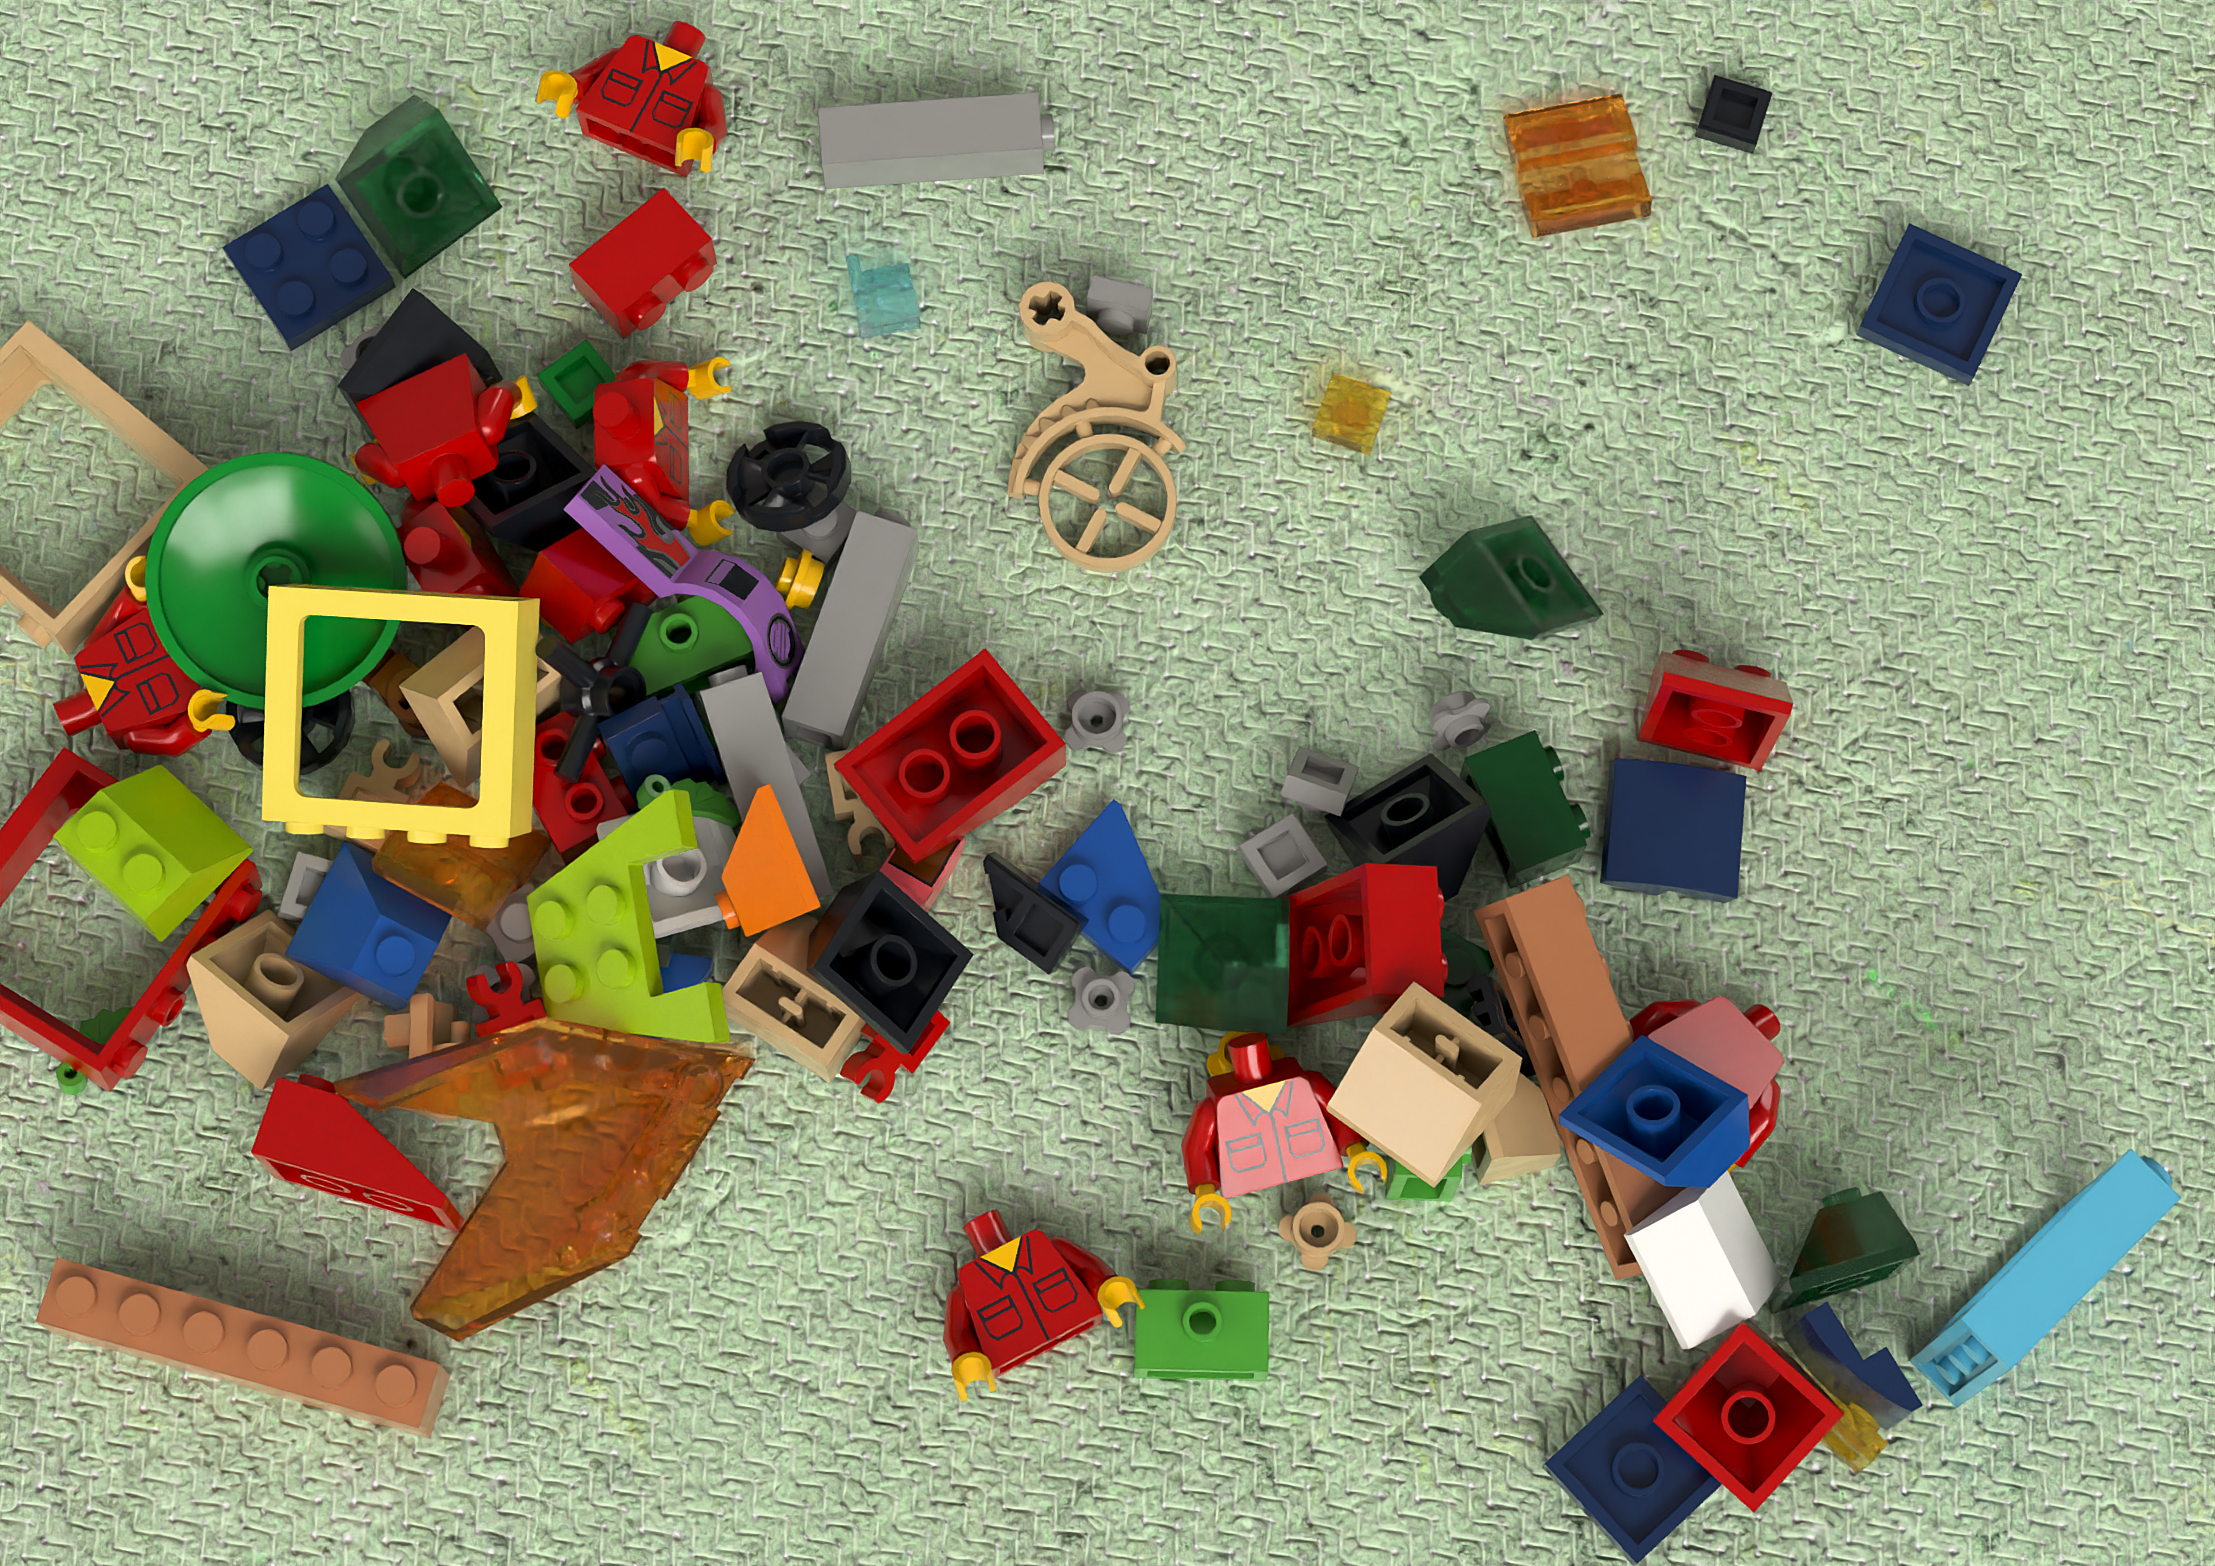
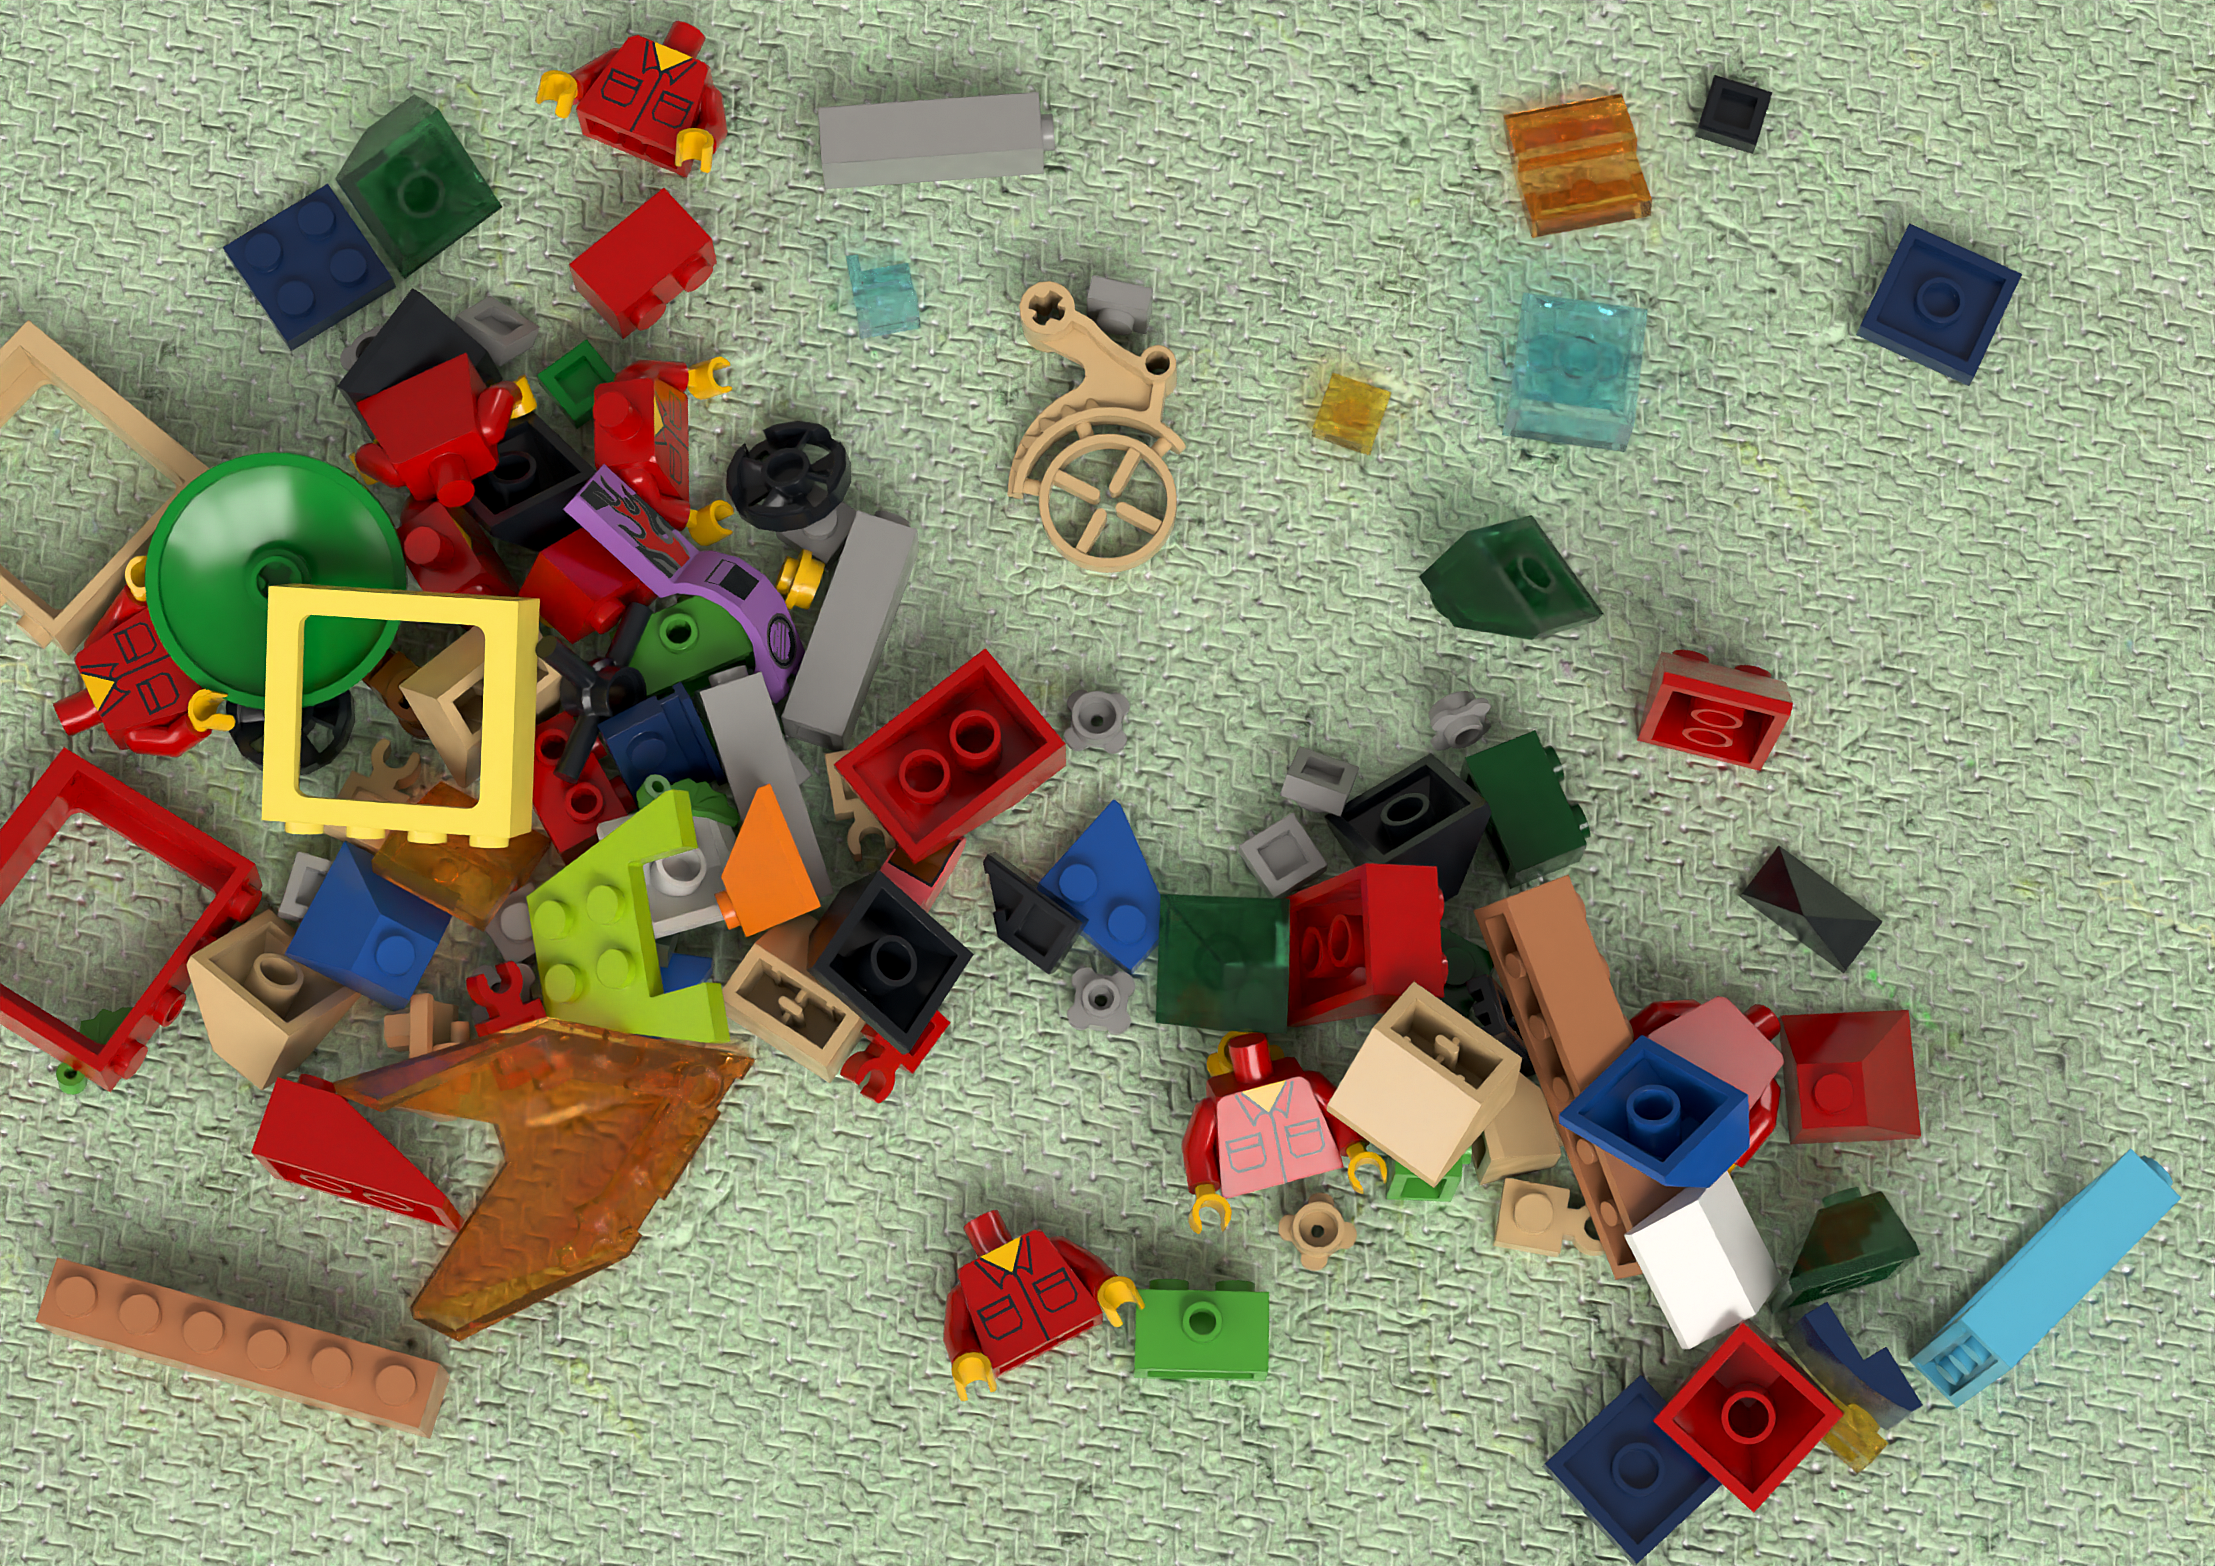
(152, 848): lime slope -> none
(498, 329): none -> light grey plate
(1537, 1220): none -> tan plate
(1574, 372): none -> clear light blue brick
(1673, 829): dark blue slope -> none
(1811, 909): none -> black slope
(1849, 1077): none -> red slope

